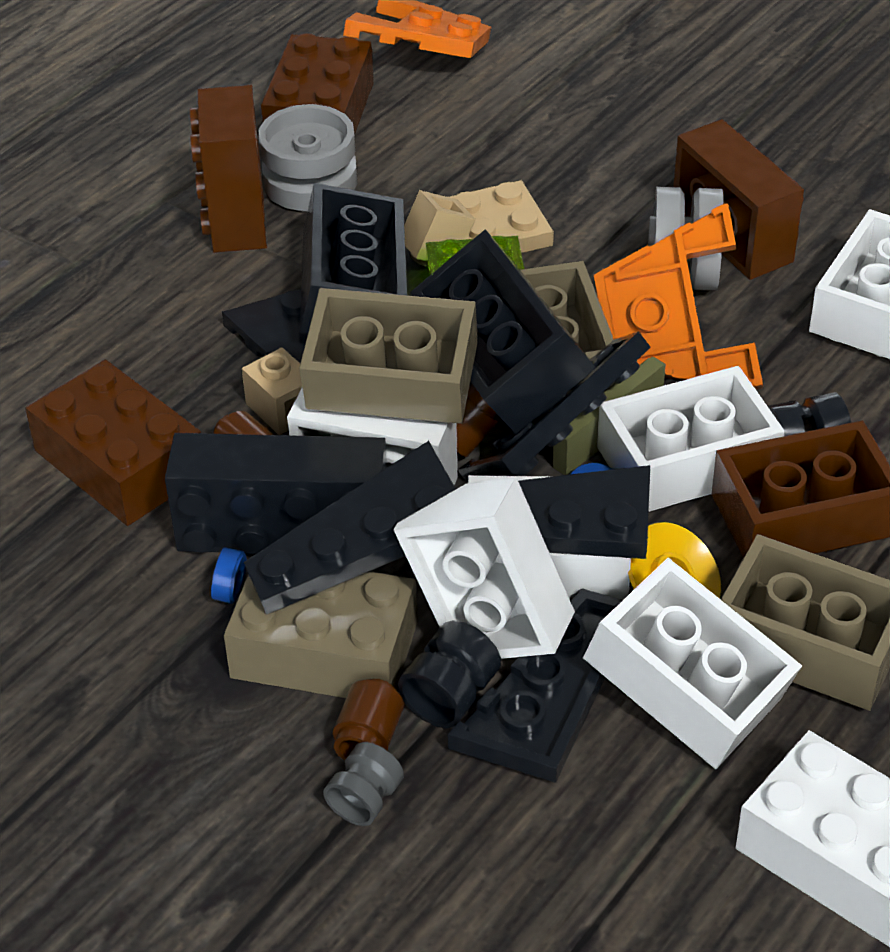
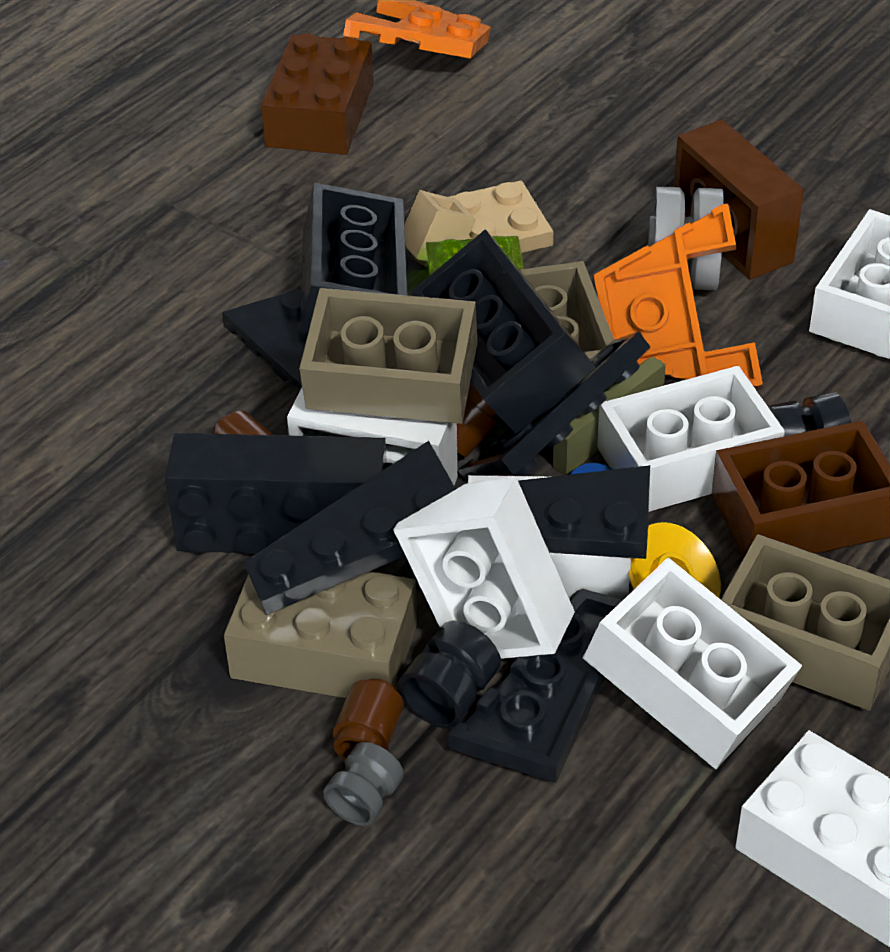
(108, 439): reddish brown brick -> none
(228, 168): reddish brown brick -> none
(228, 575): blue tile -> none
(272, 387): tan brick -> none
(306, 148): light grey wheel -> none

